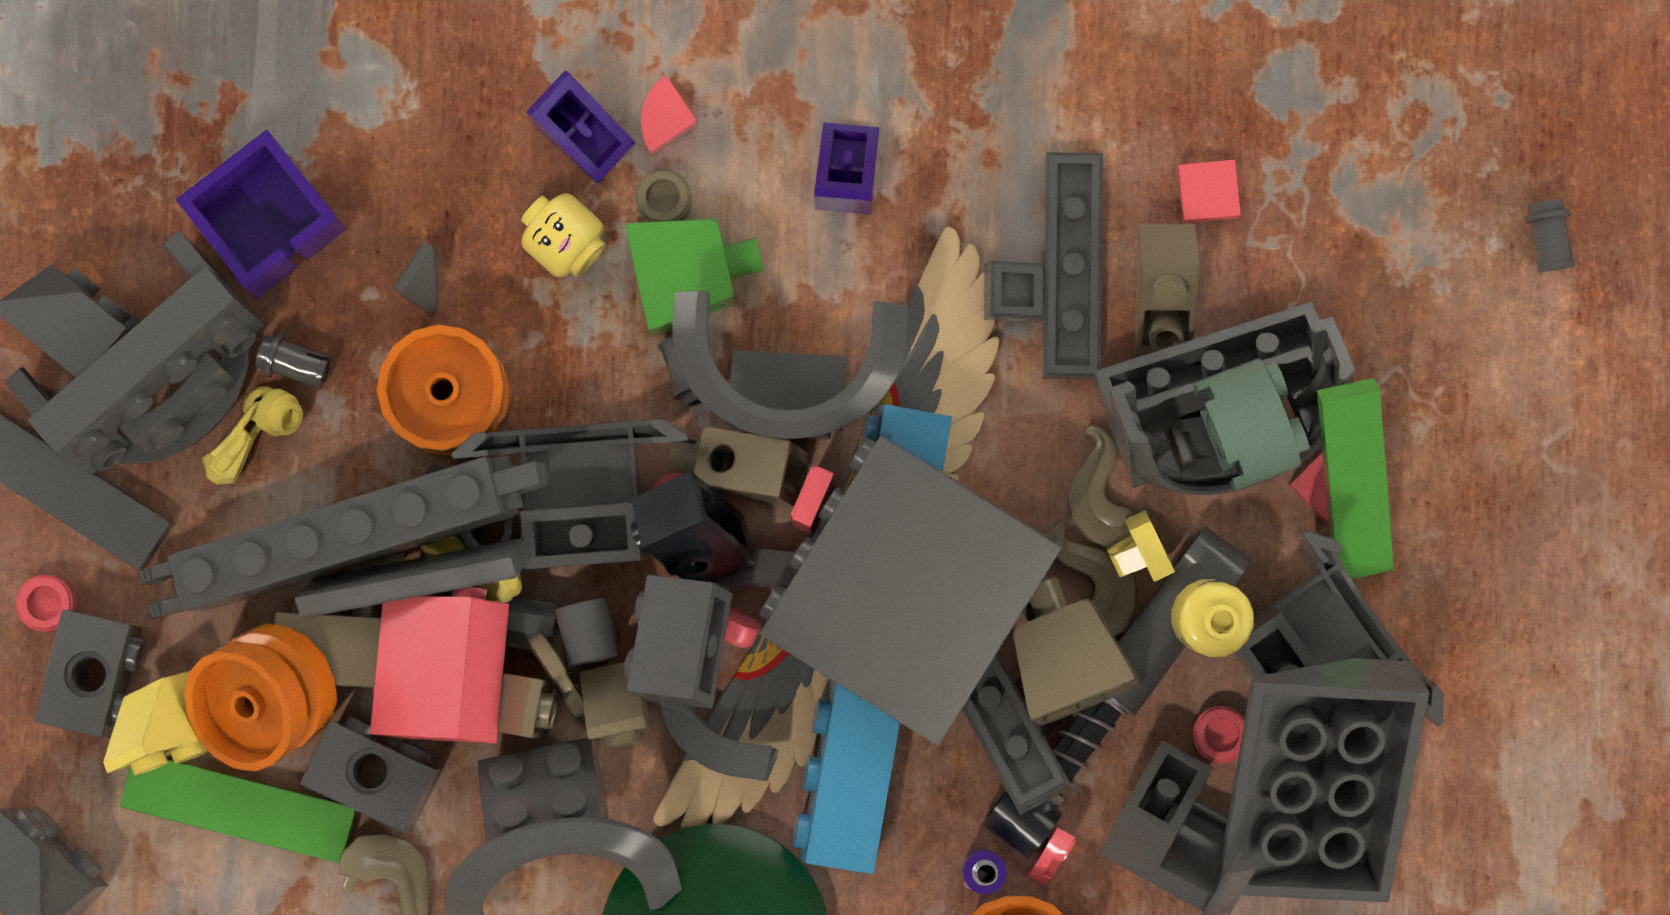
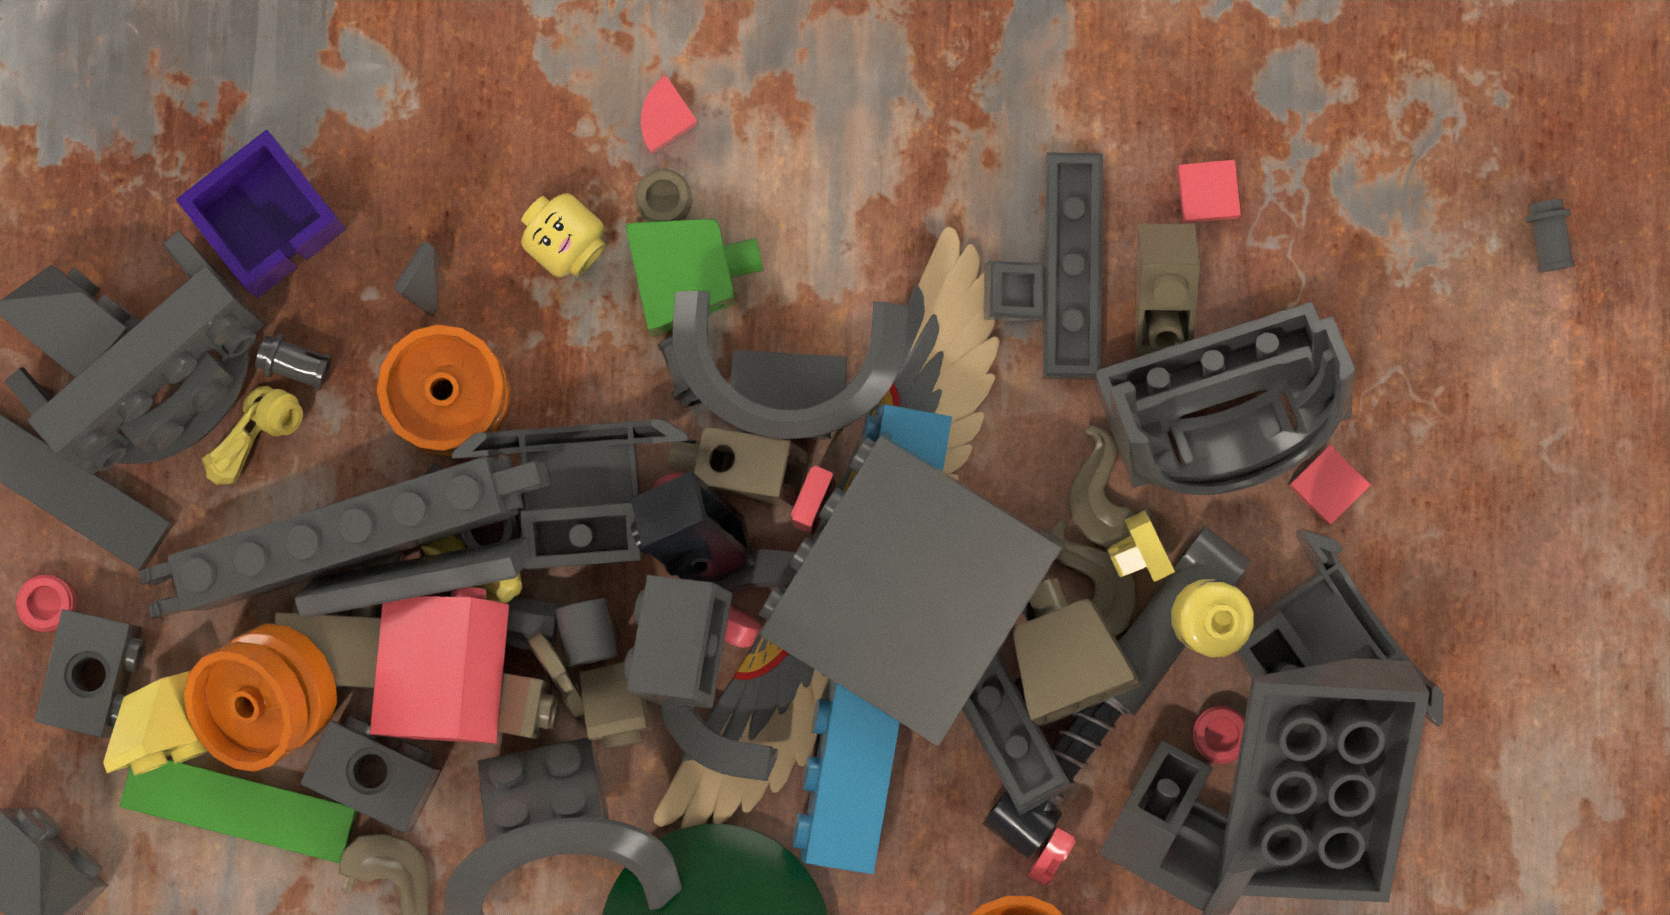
(579, 127): dark purple slope -> none
(846, 168): dark purple slope -> none
(976, 879): dark purple piece -> none
(1250, 422): sand green brick -> none
(1356, 476): bright green tile -> none

